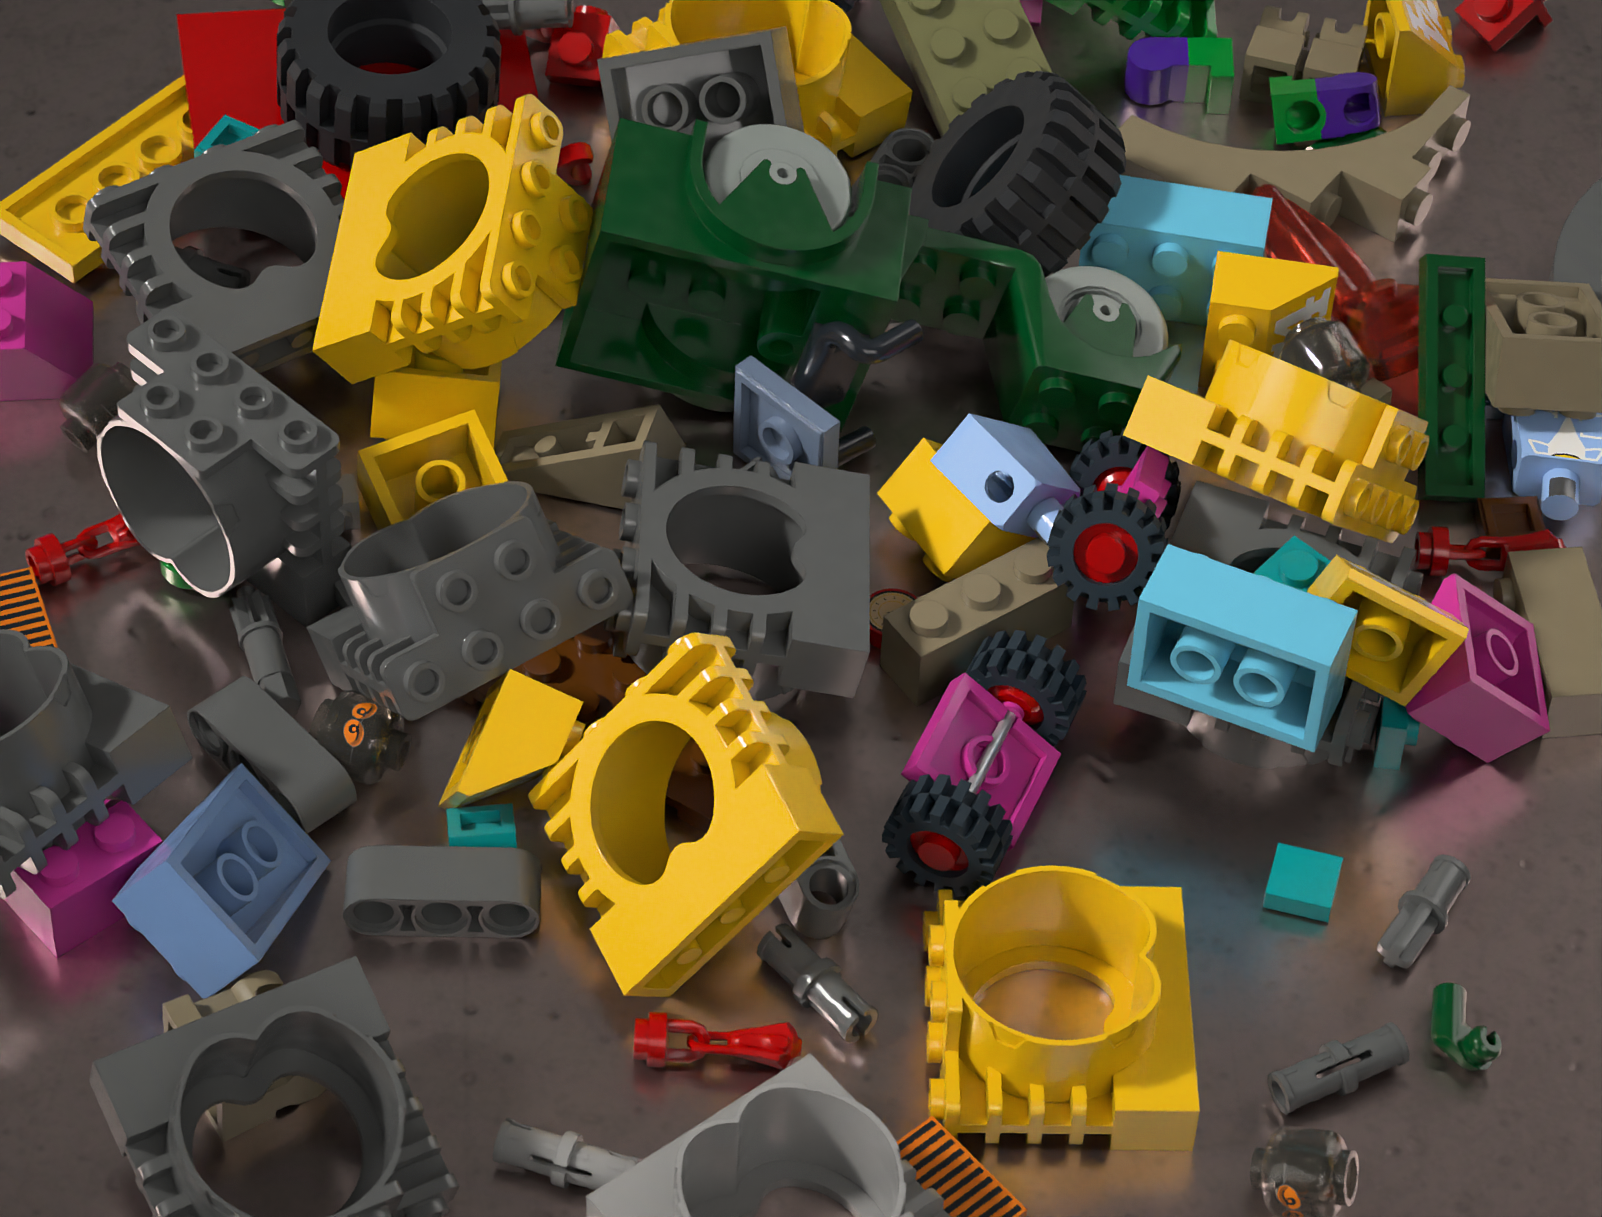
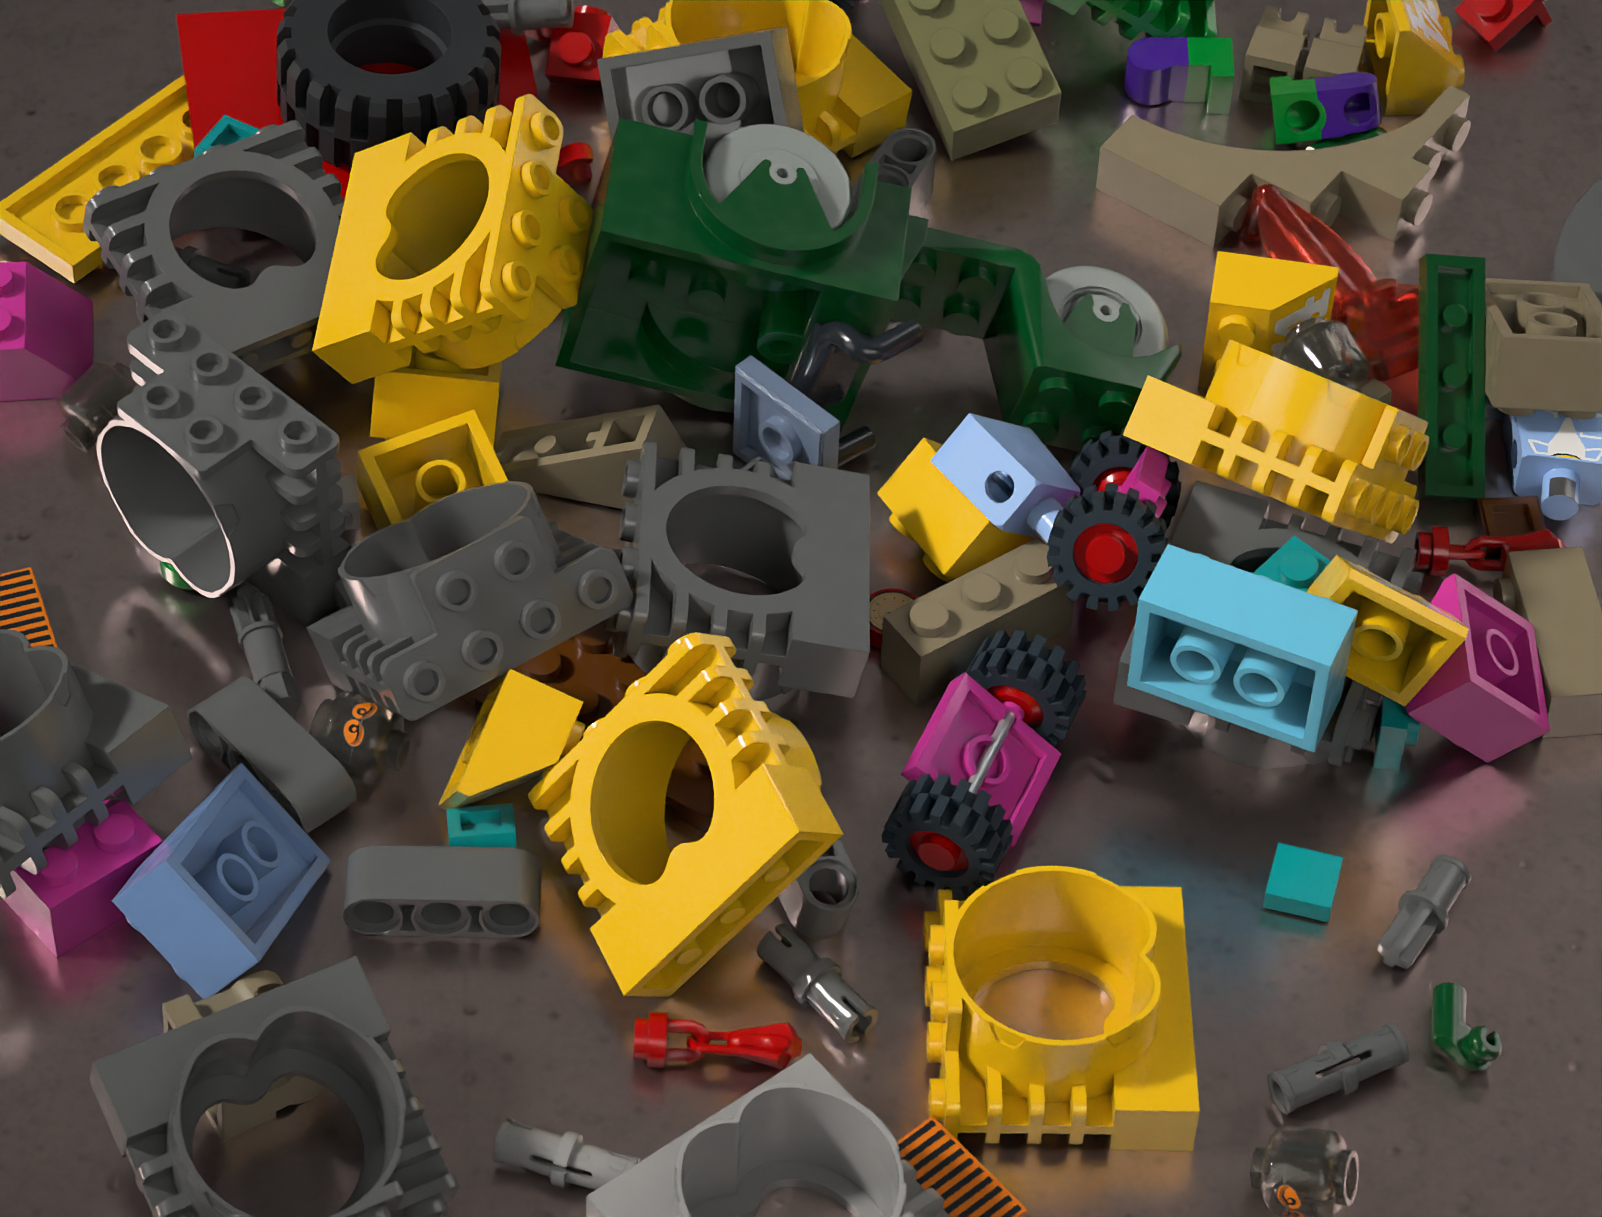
(49, 556): red piece -> none
(1023, 169): black tyre -> none
(1170, 240): medium azure brick -> none

